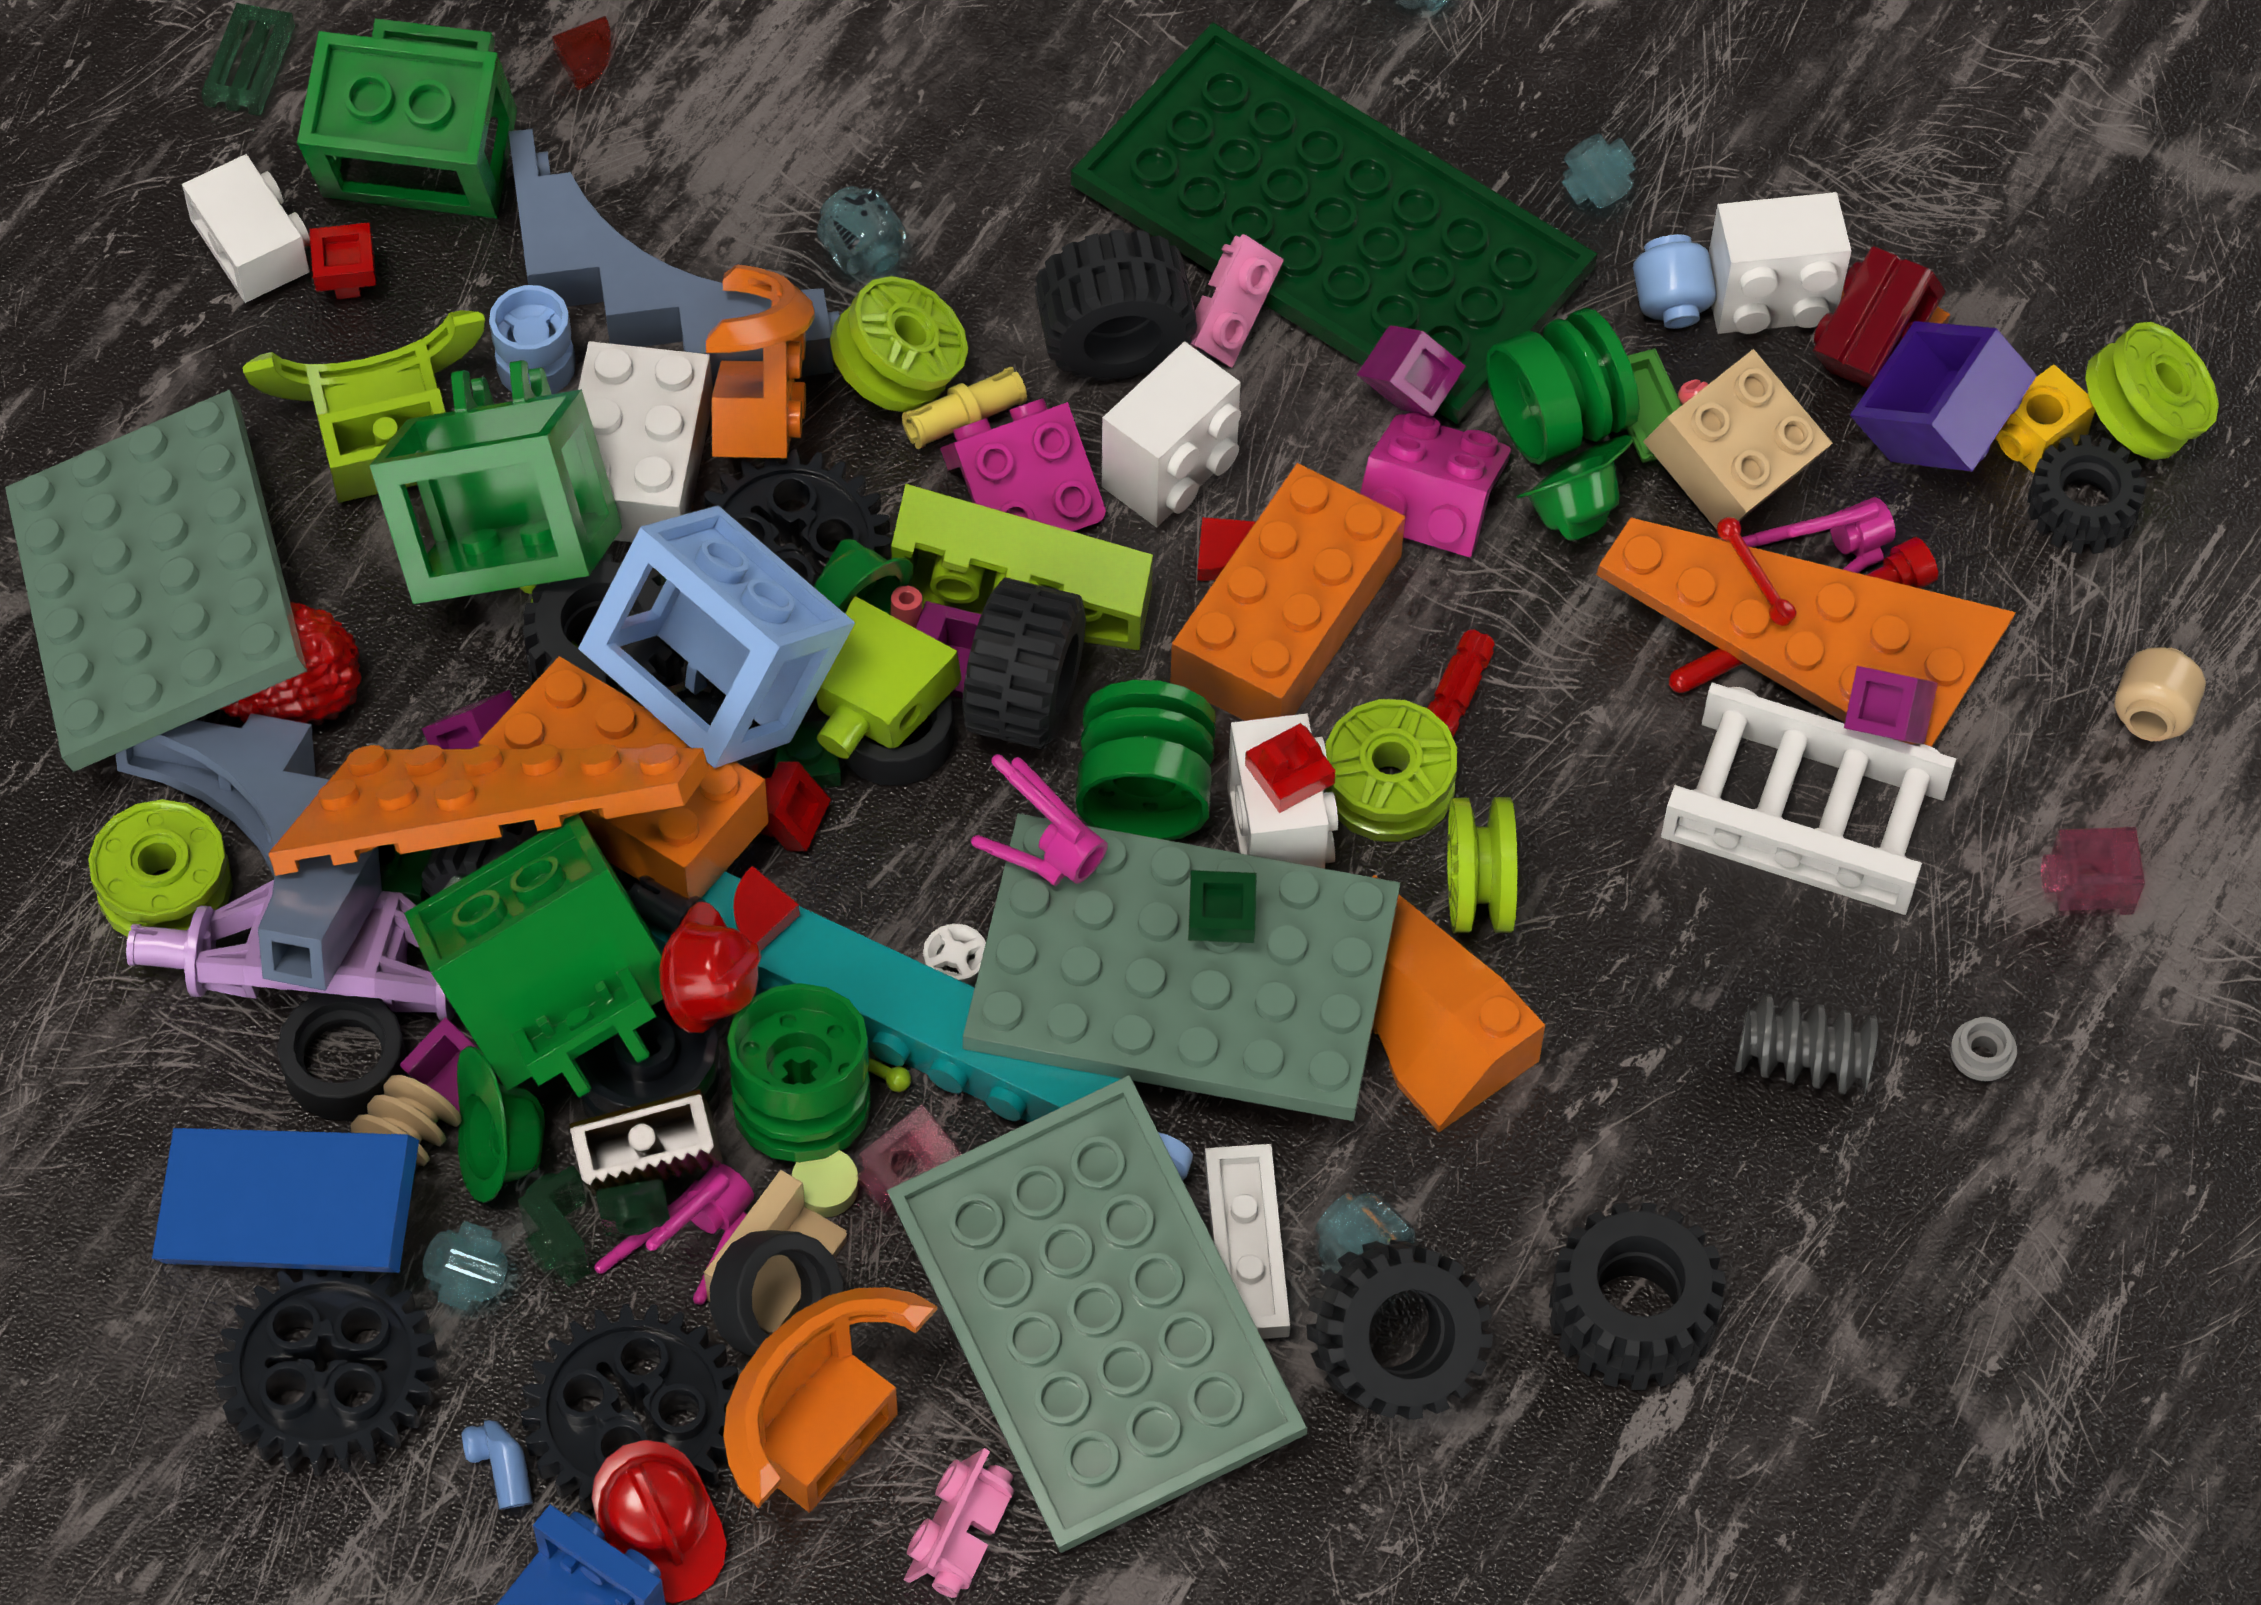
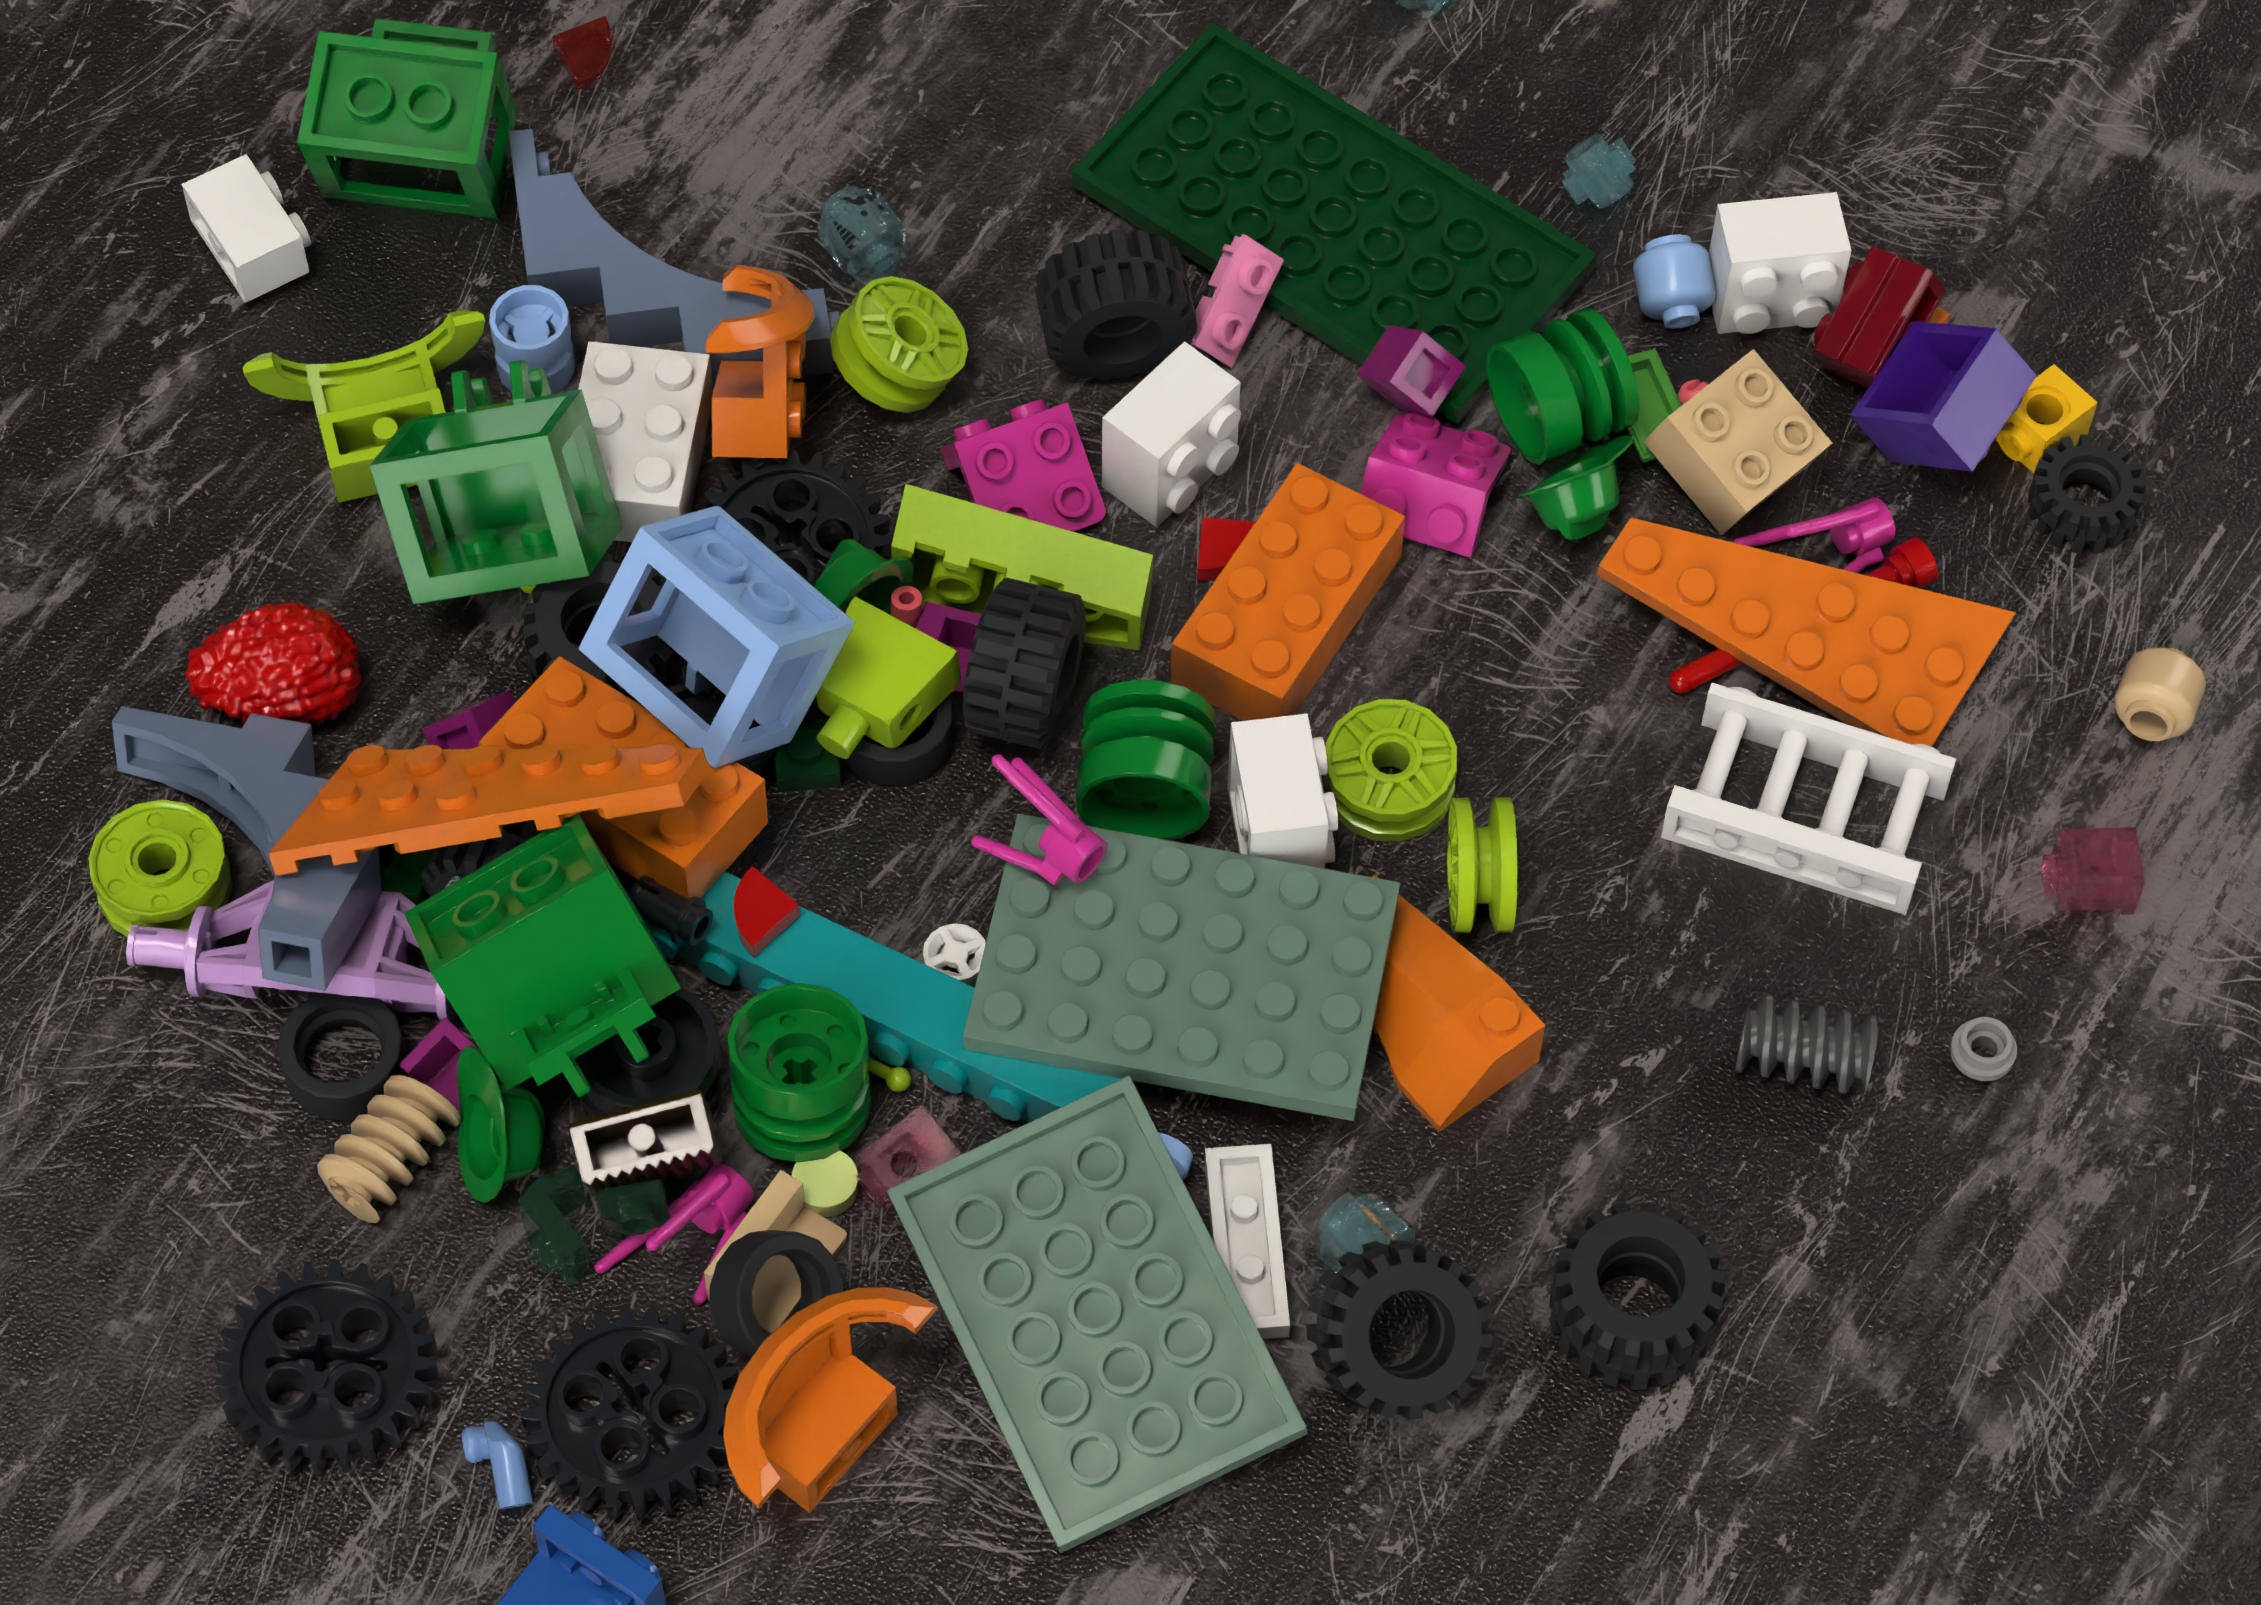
(153, 581): sand green plate -> none
(237, 94): clear green tile -> none
(286, 1199): blue tile -> none
(343, 259): red tile -> none
(465, 1265): clear light blue gear -> none
(657, 1505): red piece -> none
(707, 970): red piece -> none
(793, 806): red tile -> none
(964, 406): light yellow pin -> none
(968, 1498): bright pink hinge -> none
(1222, 906): dark green plate -> none
(1290, 767): red tile -> none
(1462, 678): red axle -> none
(1781, 610): red hinge -> none
(1890, 705): magenta panel -> none
(2152, 390): lime wheel -> none

